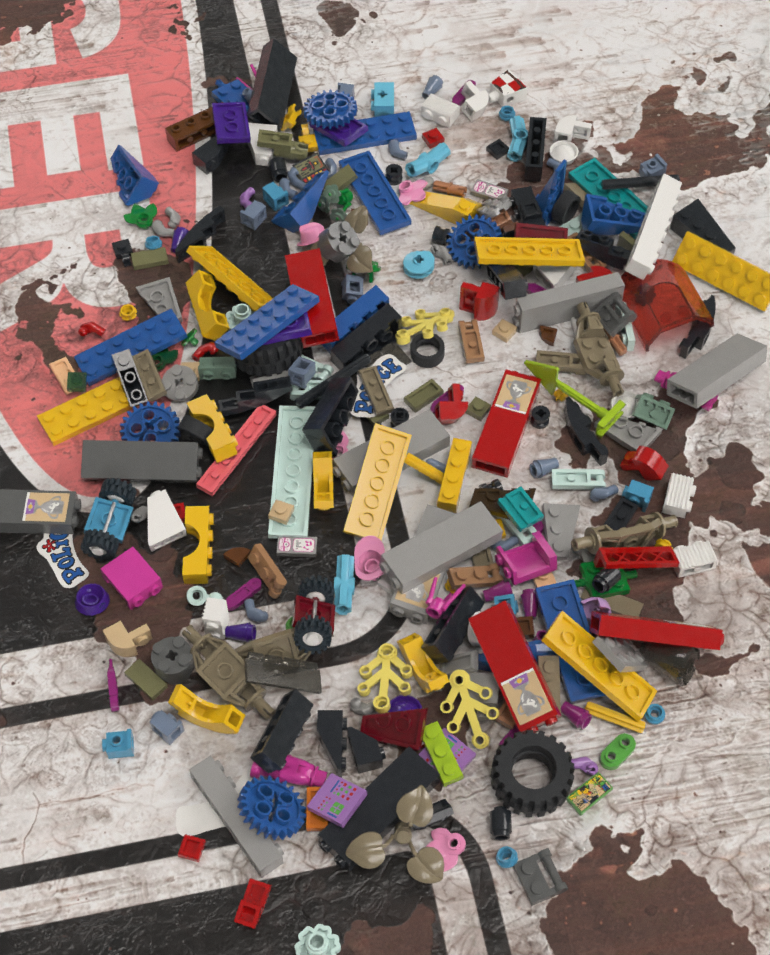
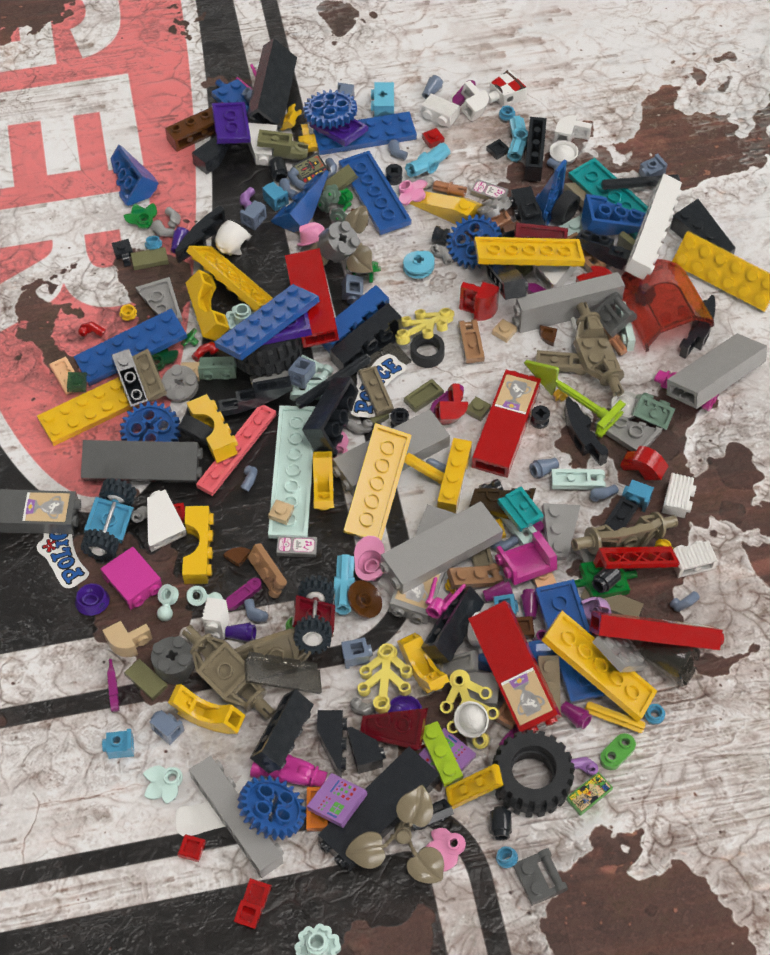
(160, 784): none -> light aqua plate
(167, 596): none -> light aqua plate
(230, 238): none -> white piece
(251, 473): none -> sand blue arm
(356, 652): none -> sand blue brick
(362, 428): none -> light grey arm
(364, 599): none -> reddish brown dish
(471, 719): none -> white hat
(474, 786): none -> yellow tile
(684, 603): none -> sand blue arm

